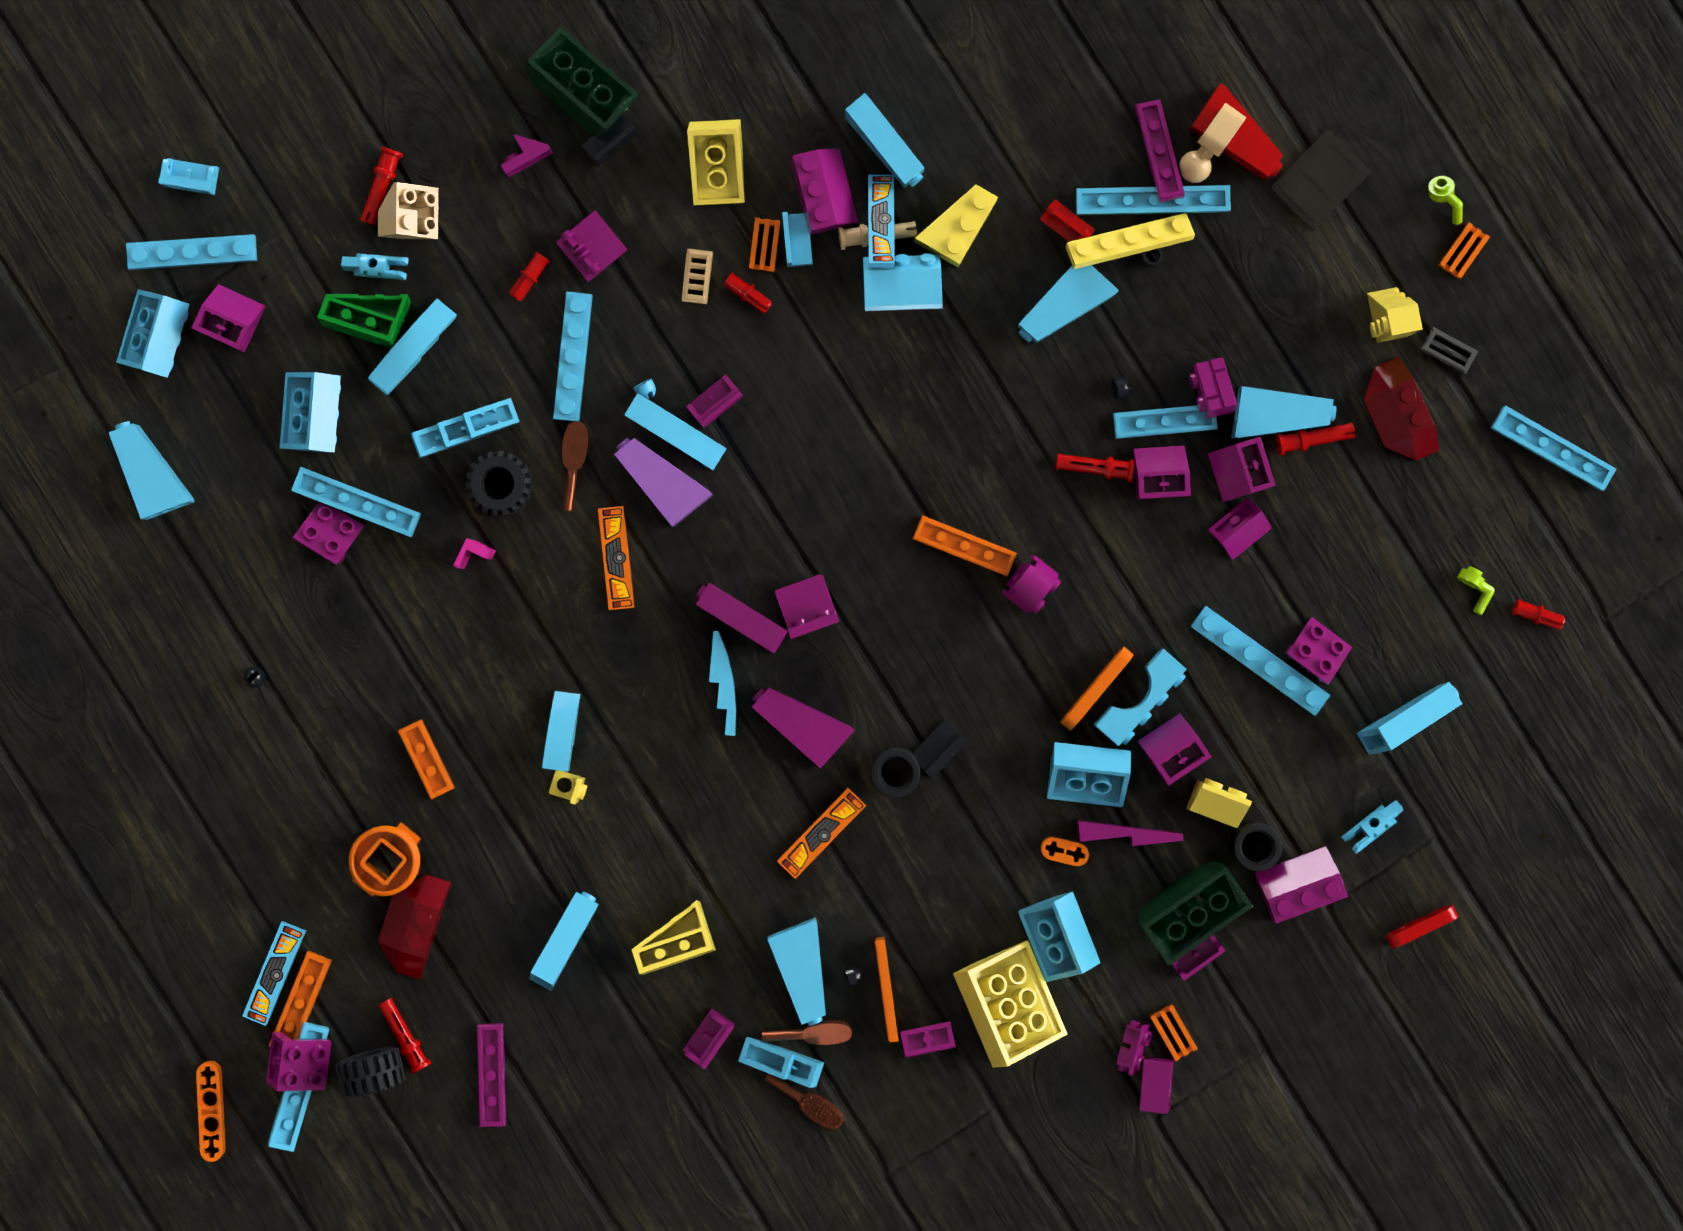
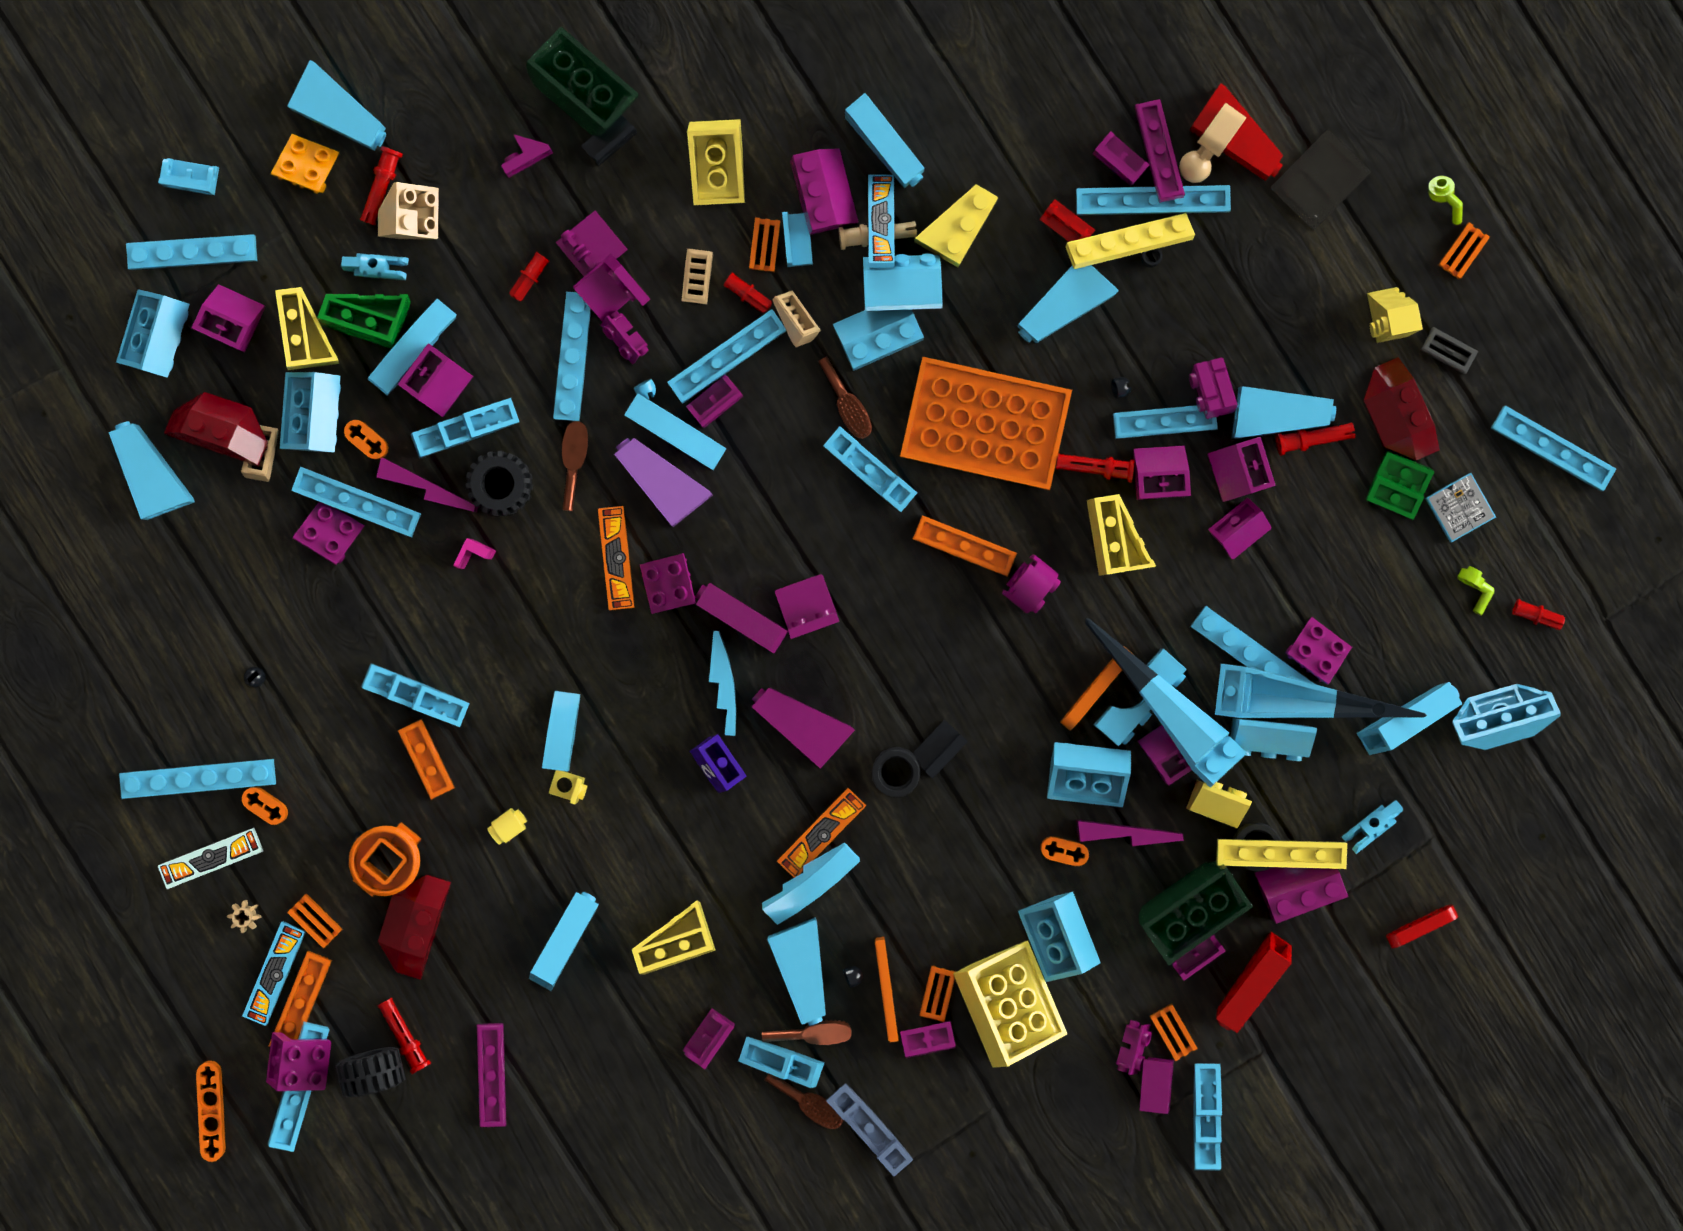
(197, 778): none -> medium azure plate
(210, 858): none -> tile
(220, 427): none -> dark red wedge
(239, 921): none -> tan gear
(265, 473): none -> tan slope
(268, 800): none -> orange beam
(301, 332): none -> light yellow wedge
(305, 163): none -> light orange hinge
(308, 928): none -> orange tile
(330, 105): none -> medium azure slope
(370, 435): none -> orange beam
(415, 695): none -> medium azure slope
(434, 493): none -> magenta slope
(435, 380): none -> magenta slope
(507, 826): none -> light yellow brick
(609, 288): none -> magenta bracket
(616, 329): none -> magenta hinge
(667, 583): none -> magenta hinge
(718, 763): none -> dark purple brick
(727, 356): none -> medium azure plate
(801, 332): none -> tan slope
(814, 881): none -> medium azure slope
(849, 407): none -> copper piece
(870, 469): none -> medium azure slope
(870, 1129): none -> sand blue slope
(876, 335): none -> medium azure slope
(932, 1015): none -> orange tile
(986, 423): none -> orange plate
(1115, 537): none -> light yellow wedge
(1120, 159): none -> magenta hinge
(1197, 736): none -> medium azure plate
(1207, 1116): none -> medium azure slope
(1255, 982): none -> red slope
(1262, 694): none -> medium azure plate
(1273, 738): none -> medium azure slope
(1281, 853): none -> light yellow plate
(1400, 484): none -> green slope
(1460, 507): none -> tile
(1504, 716): none -> medium azure wedge

